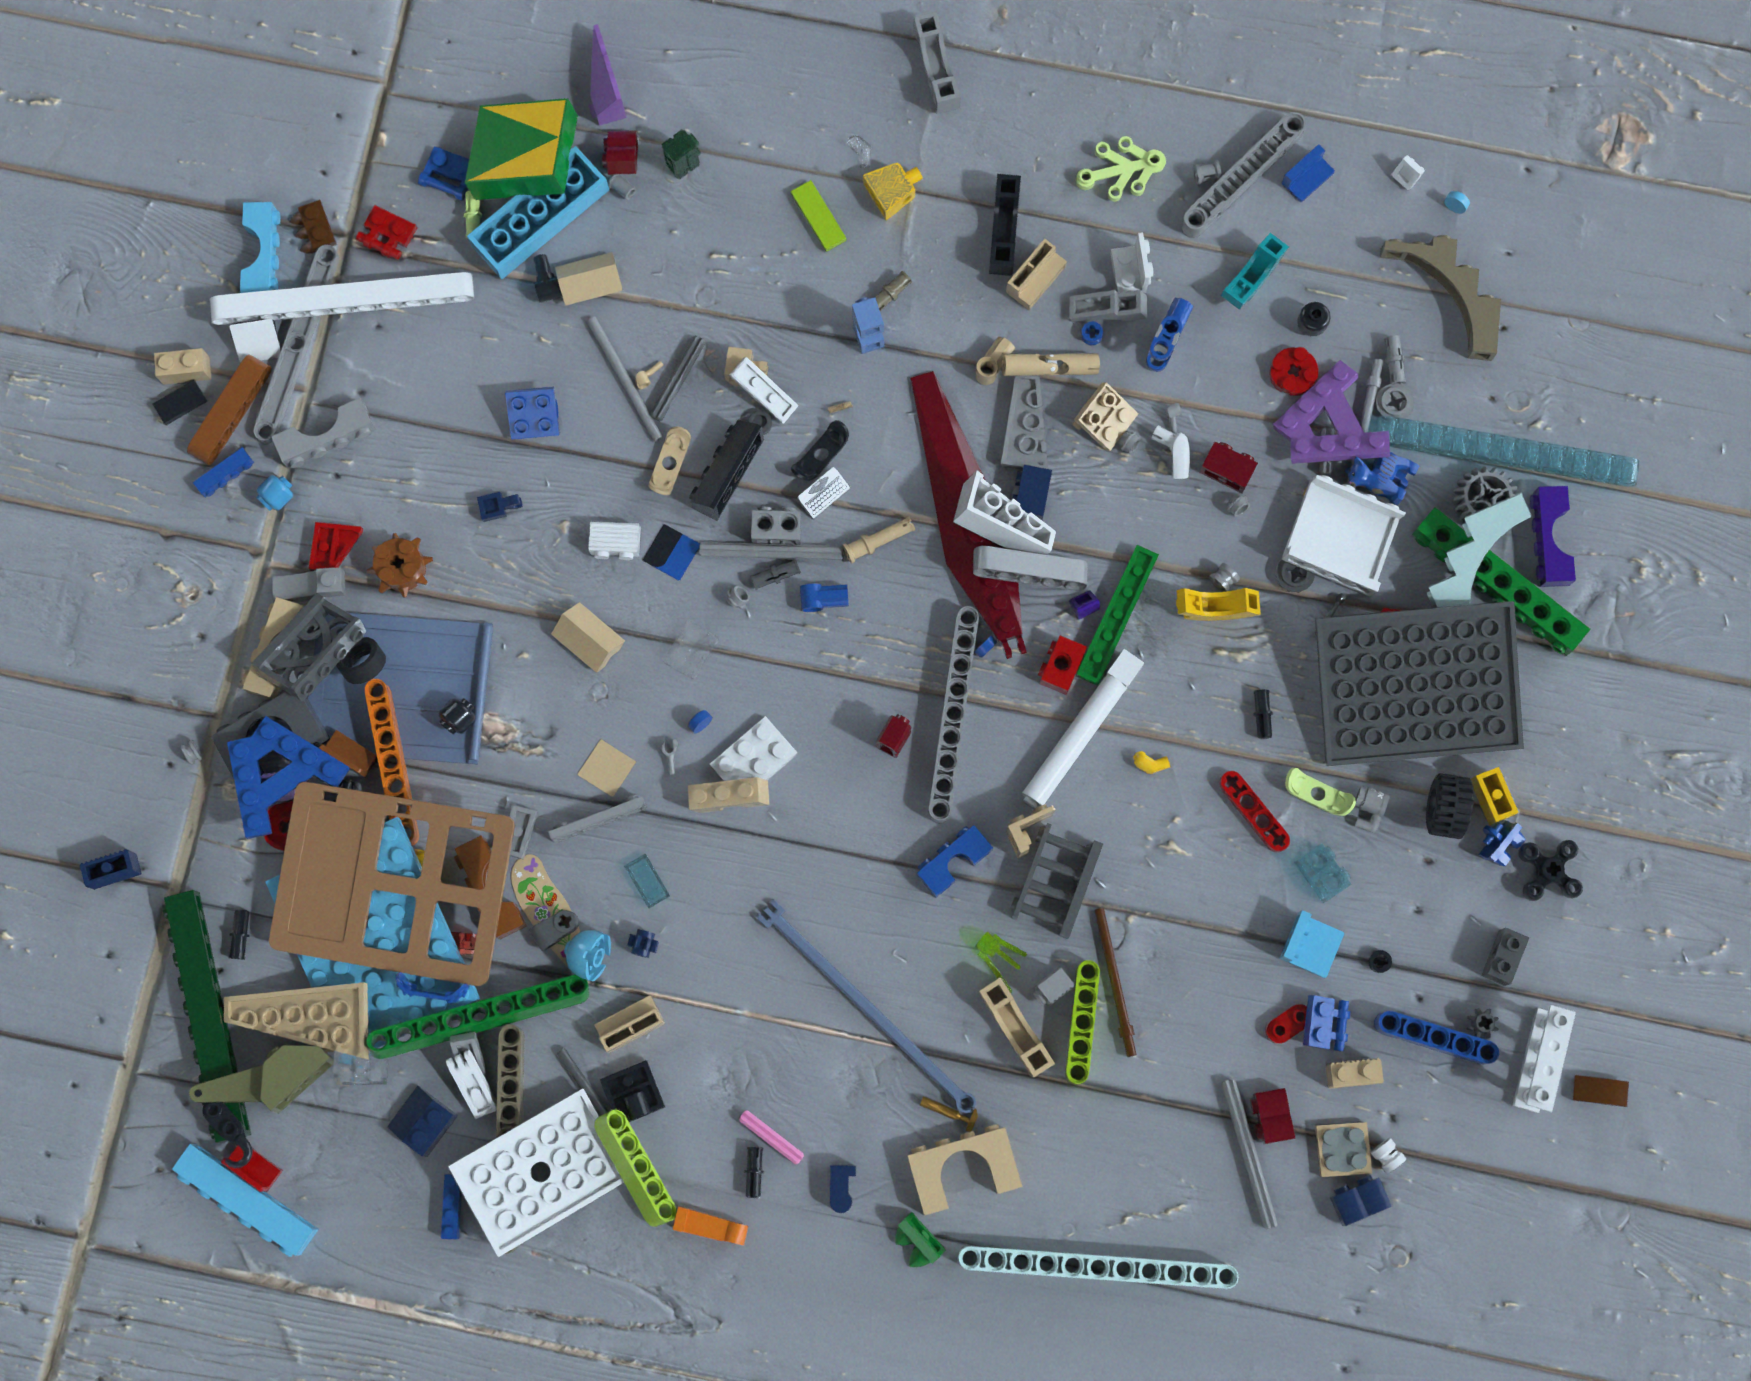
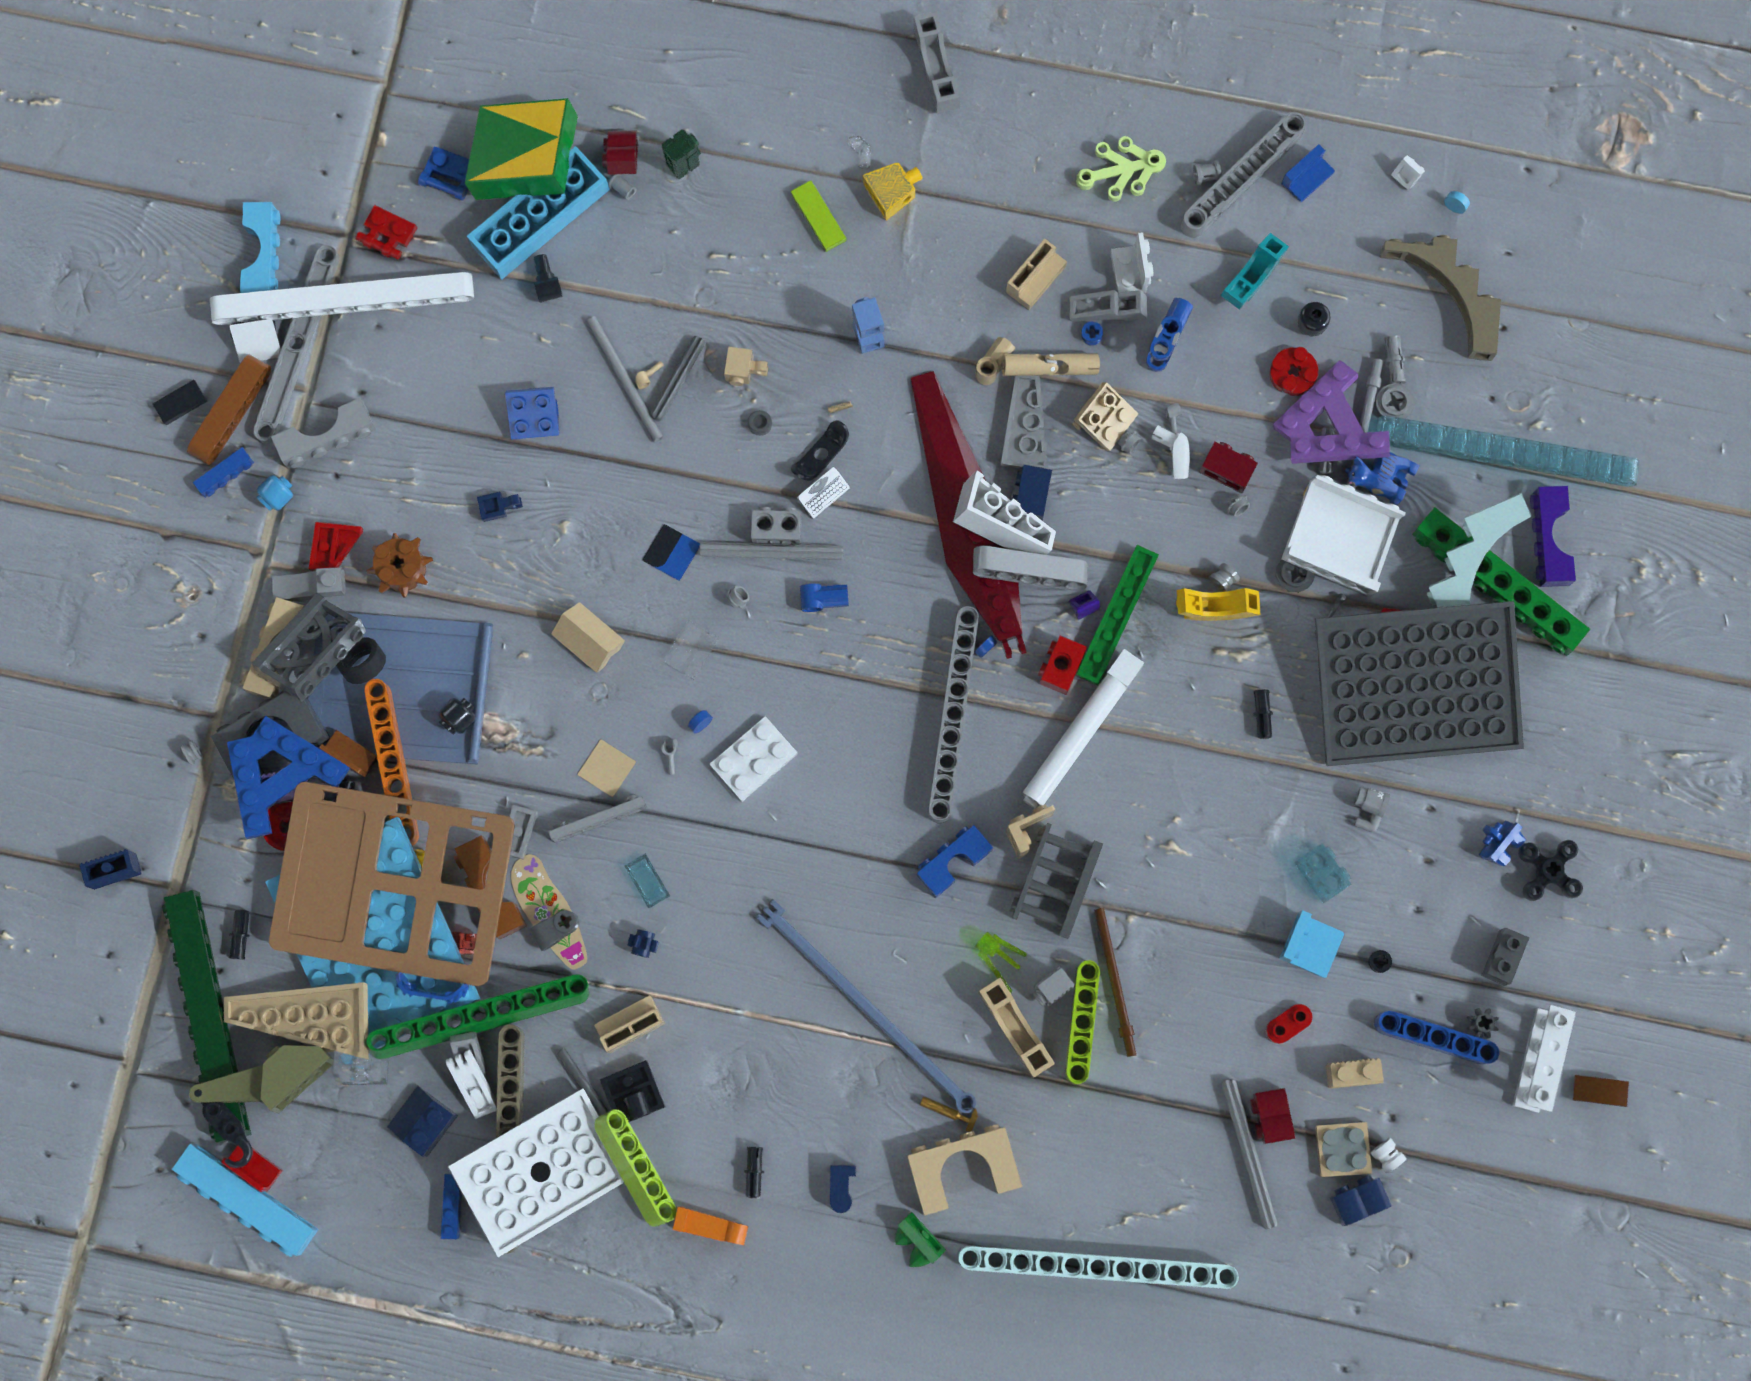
(182, 366): tan brick -> none
(315, 227): reddish brown plate -> none
(472, 213): yellowish green axle -> none
(586, 954): medium azure cylinder -> none
(588, 278): tan piece -> none
(604, 90): medium lavender wedge -> none
(614, 540): white brick -> none
(674, 446): tan piece -> none
(727, 468): black slope -> none
(731, 793): tan arch -> none
(763, 390): white tile -> none
(771, 1137): bright pink axle -> none
(775, 574): dark grey pin -> none
(868, 544): tan pin -> none
(890, 291): dark tan pin -> none
(894, 735): dark red brick -> none
(1004, 224): black arch -> none
(1149, 765): yellow arm -> none
(1257, 809): red beam -> none
(1319, 1023): plate -> none
(1334, 801): yellowish green piece -> none
(1449, 806): black tyre -> none
(1480, 479): light grey gear -> none
(1494, 796): yellow brick -> none

